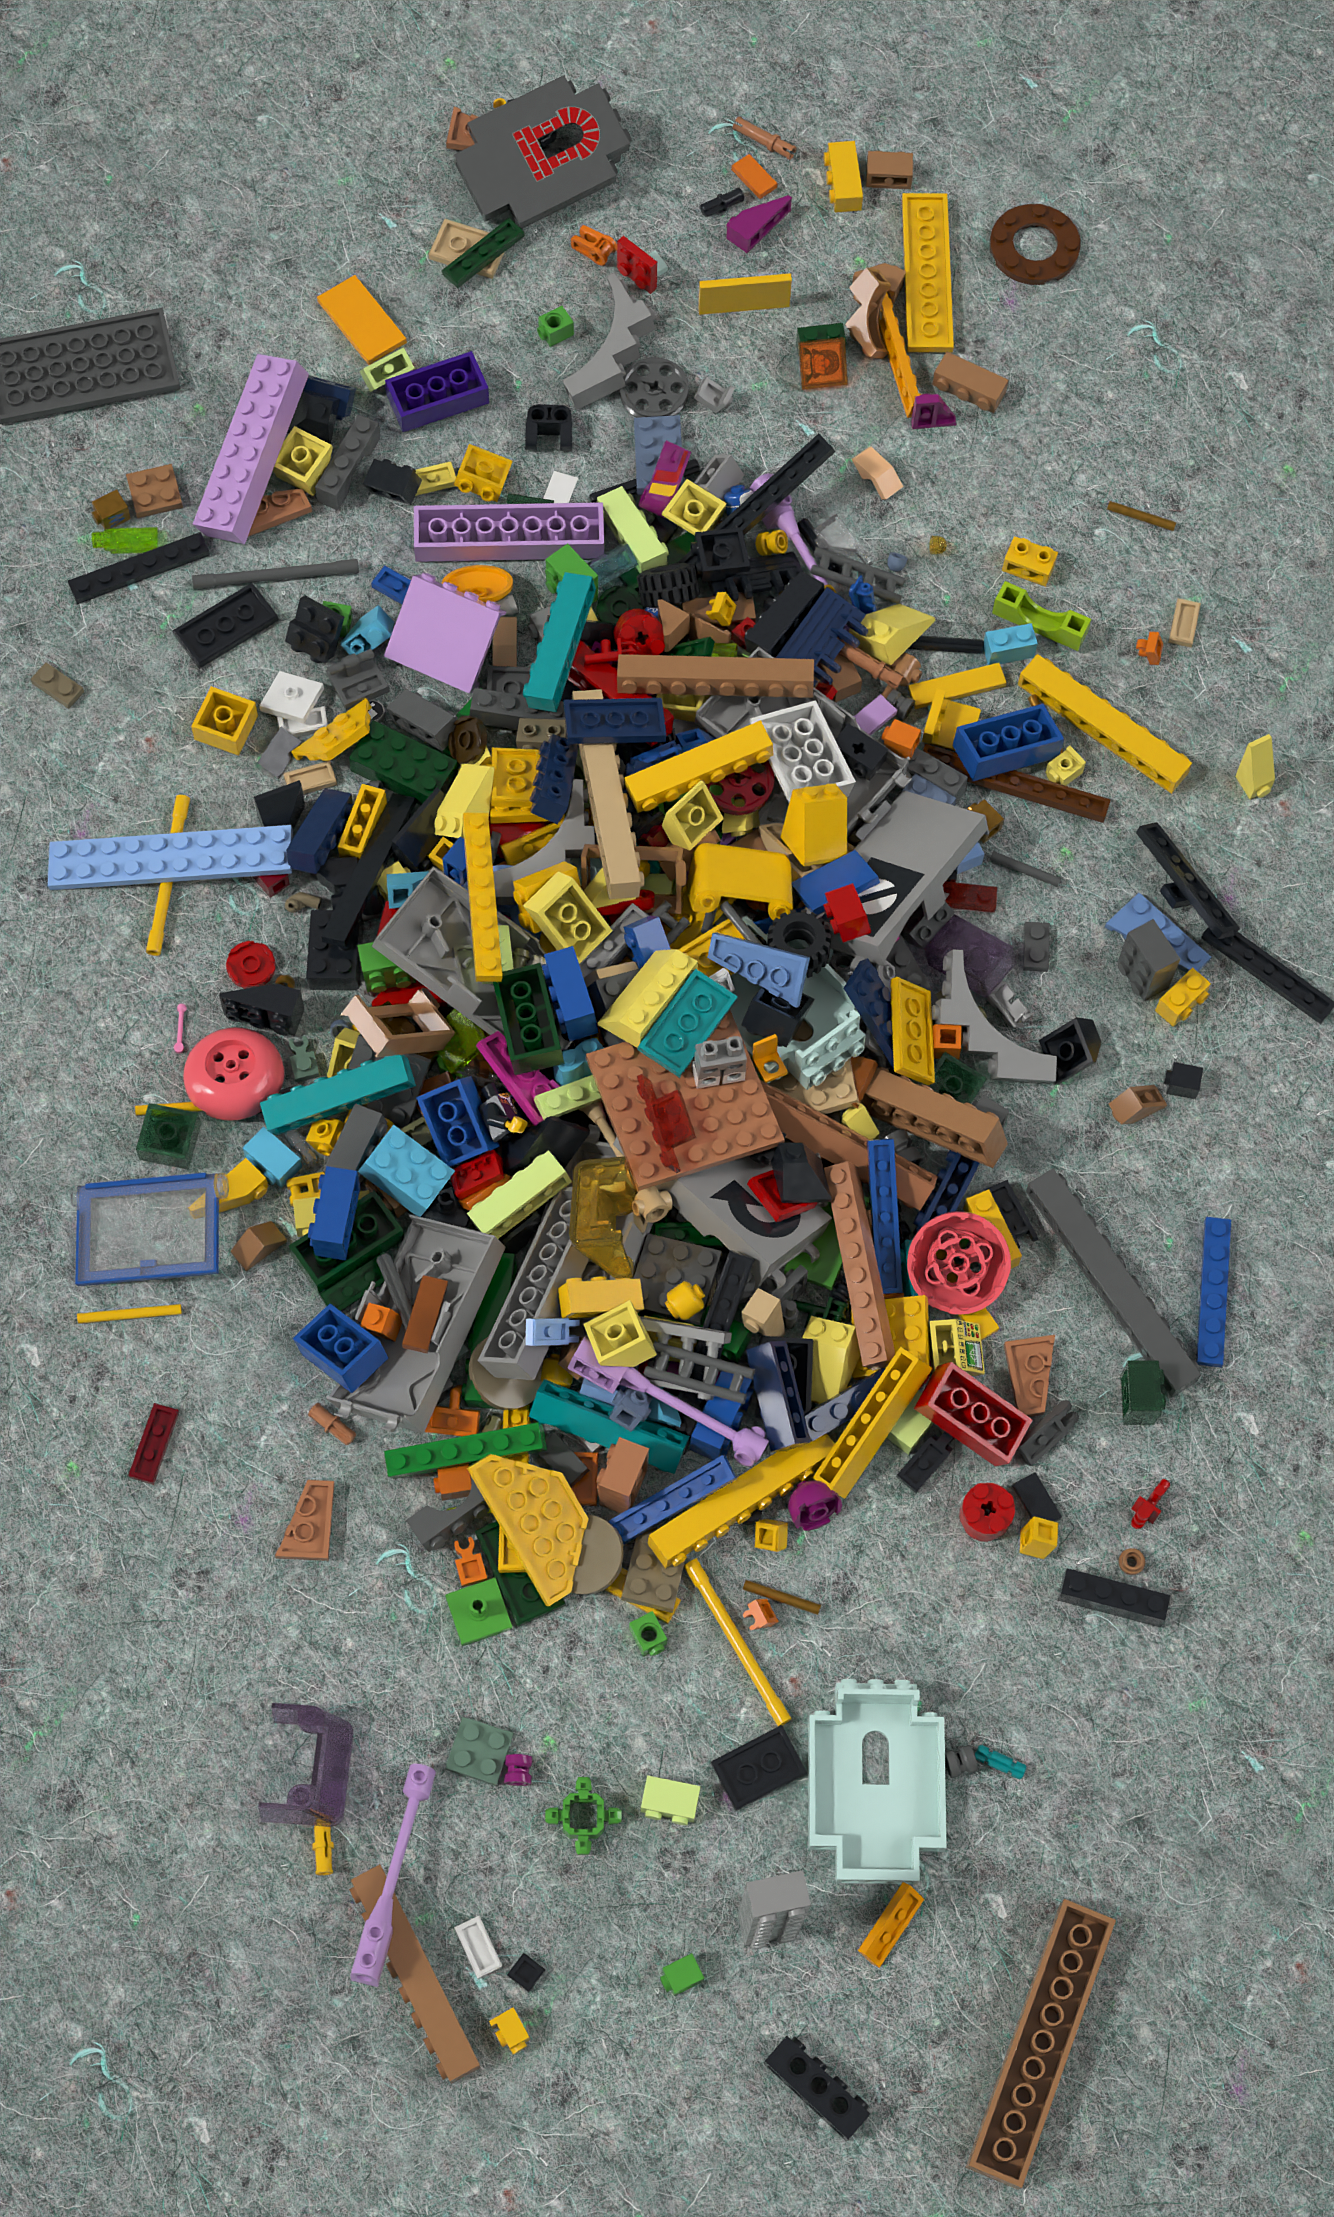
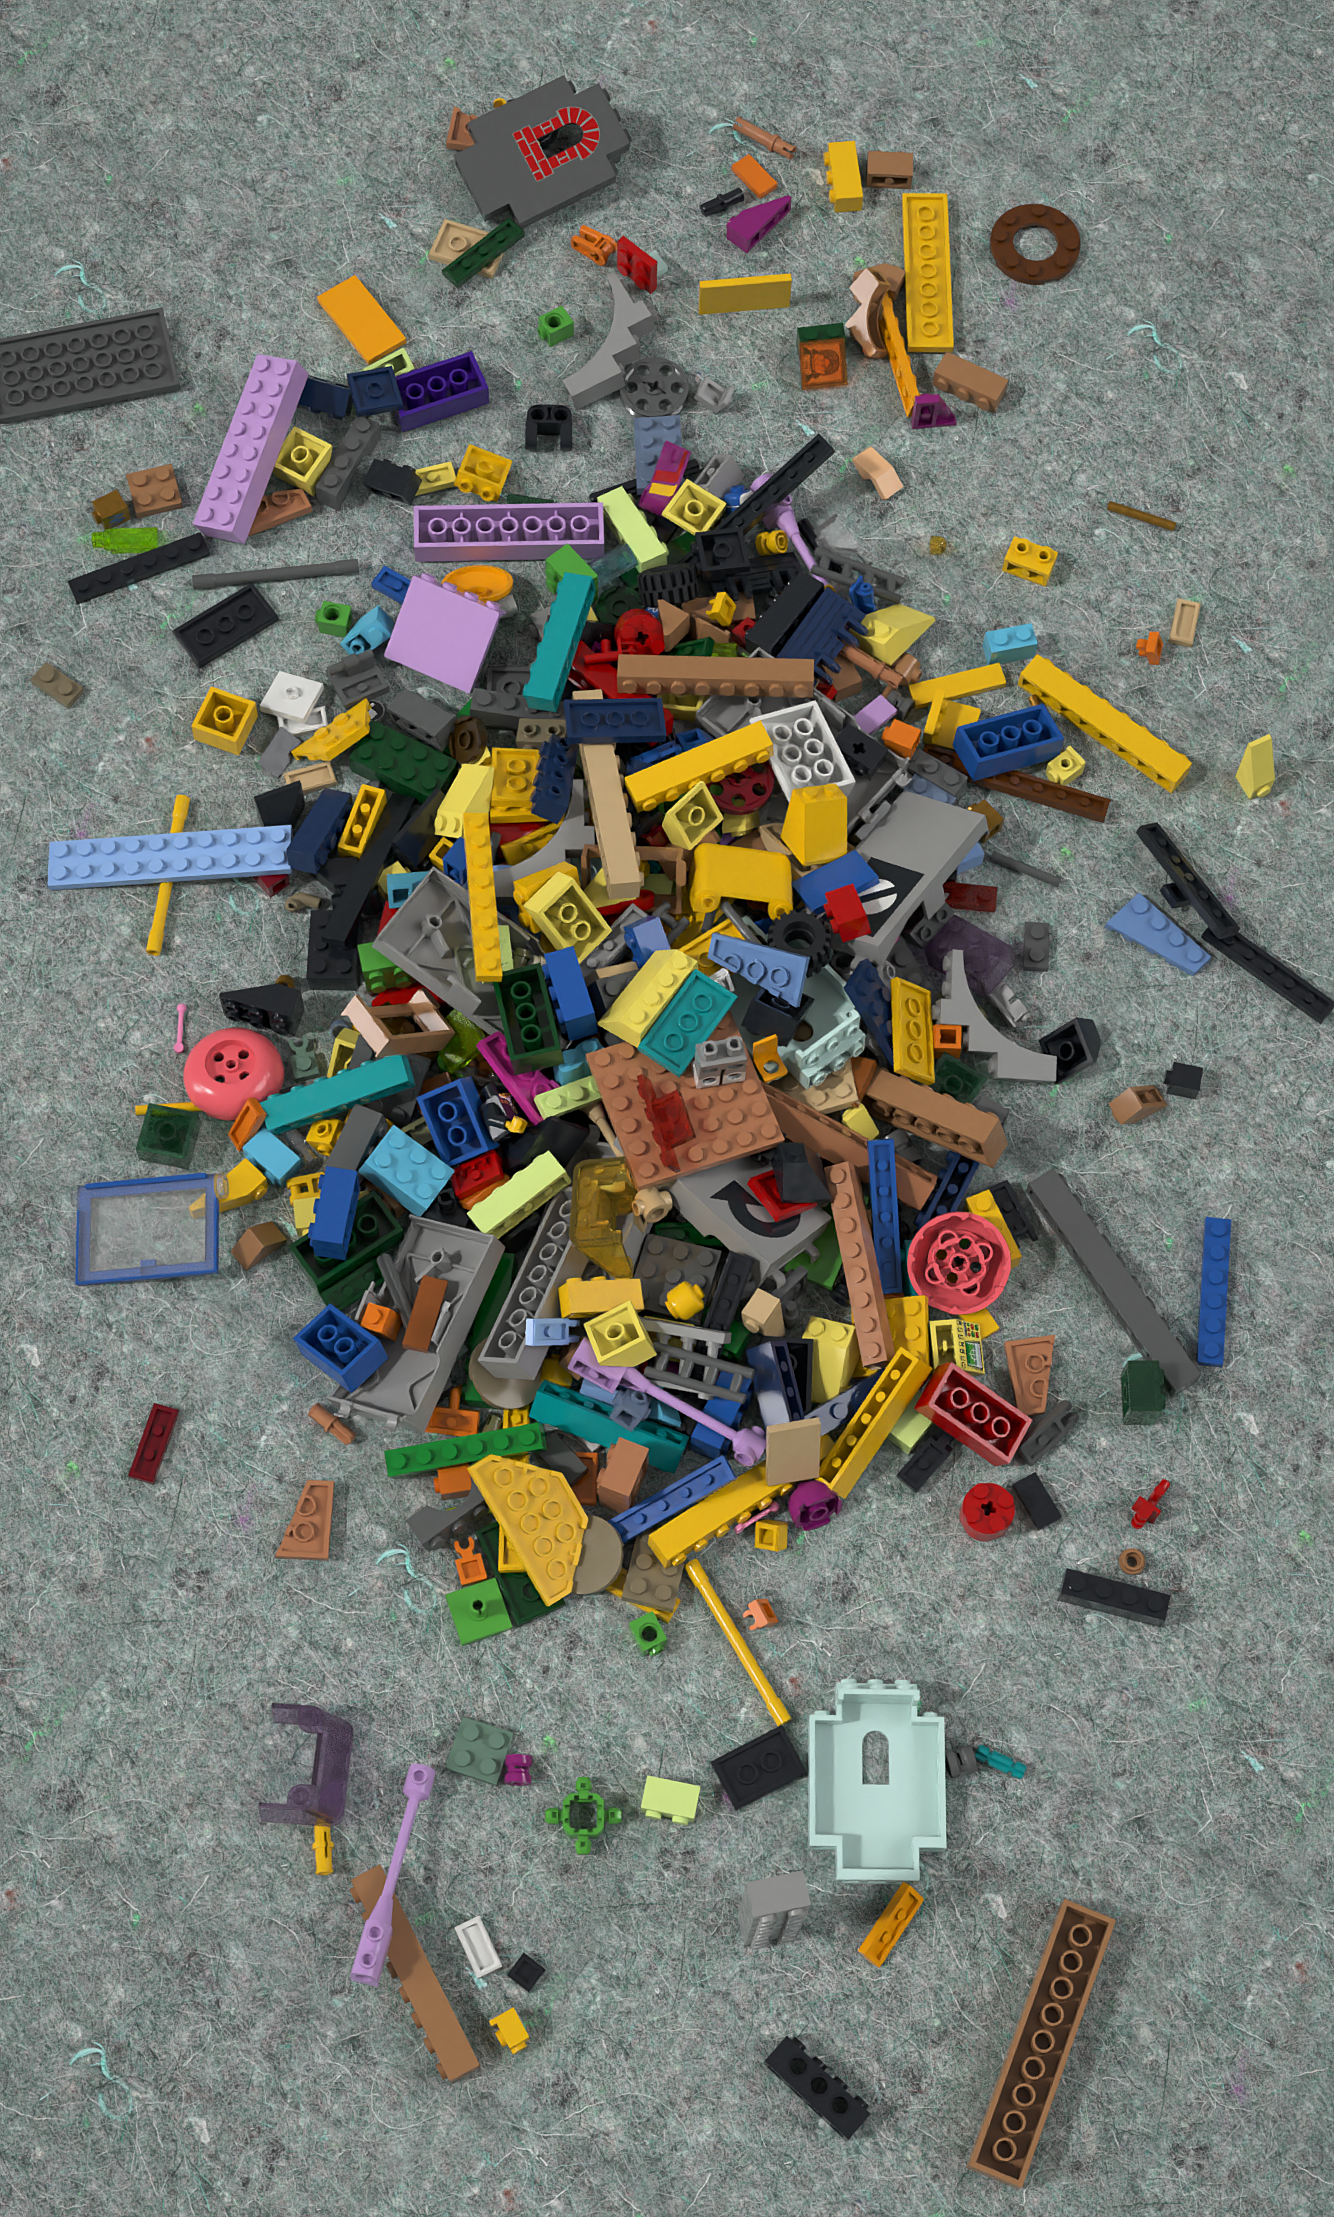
(129, 1313): yellow bar -> none
(247, 1123): none -> orange tile
(250, 964): red tile -> none
(315, 630): black plate -> none
(316, 415): black slope -> none
(374, 391): none -> dark blue tile
(505, 642): light nougat slope -> none
(560, 487): white sticker -> none
(681, 1975): bright green brick -> none
(773, 1507): none -> bright pink hinge
(781, 1597): pearl gold bar -> none
(793, 1451): none -> tan tile
(826, 1312): dark green arm -> none
(896, 561): sand blue hinge -> none
(948, 644): black axle -> none
(1017, 607): lime arch -> none
(1038, 1537): yellow brick -> none
(1148, 960): dark grey brick -> none
(1183, 996): yellow brick -> none

